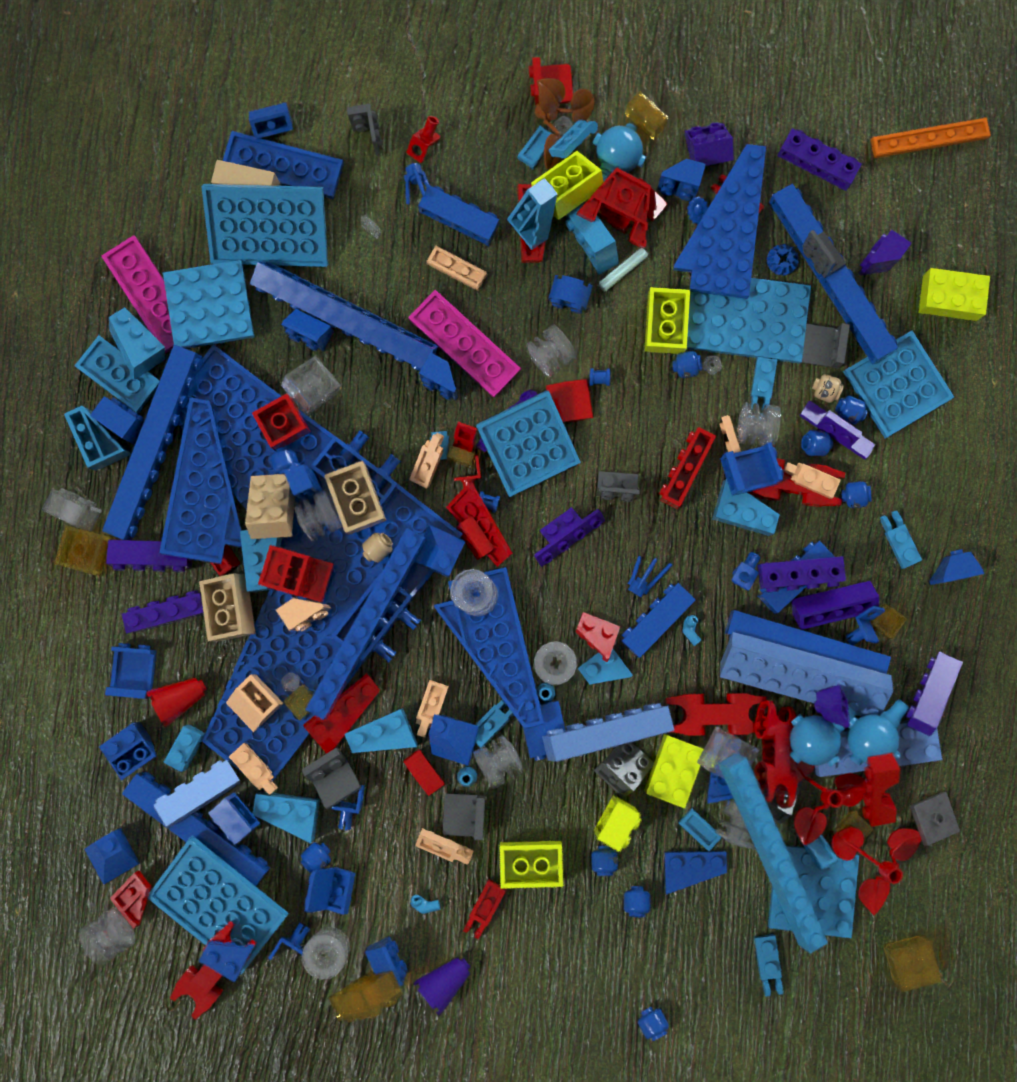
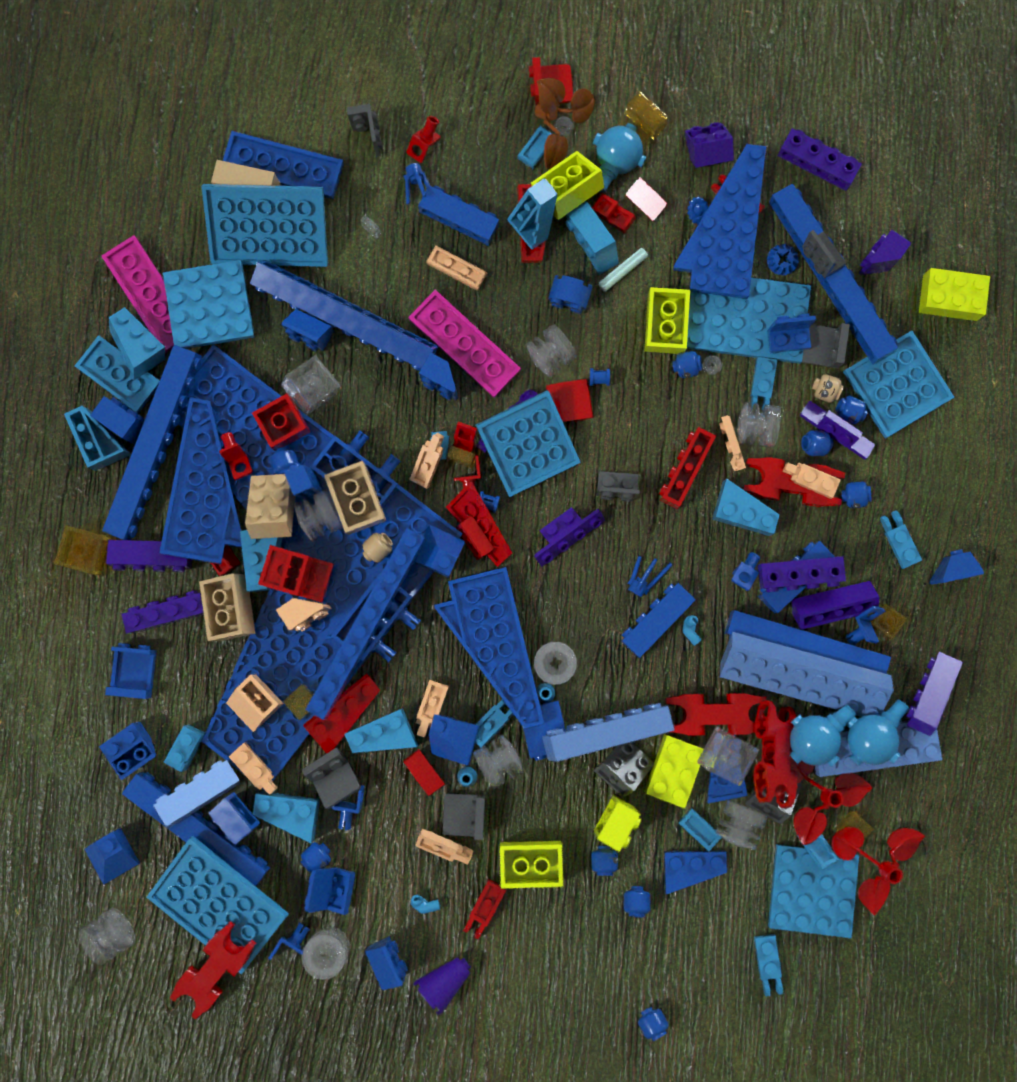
(72, 508): clear brick -> none
(132, 898): red wing -> none
(176, 699): red cone -> none
(226, 958): blue wing -> none
(234, 455): none -> red bracket
(270, 120): blue brick -> none
(290, 682): clear plate -> none
(366, 996): clear yellow brick -> none
(474, 581): clear wheel -> none
(573, 138): dark azure plate -> none
(597, 670): dark azure wing -> none
(598, 634): wing -> none
(624, 196): red wing -> none
(682, 179): blue slope -> none
(752, 469): blue panel -> none
(772, 852): dark azure brick -> none
(790, 333): none -> blue bracket
(833, 705): dark purple slope -> none
(880, 774): red arch -> none
(912, 963): clear yellow brick -> none
(930, 137): orange tile -> none
(934, 818): flat silver plate -> none

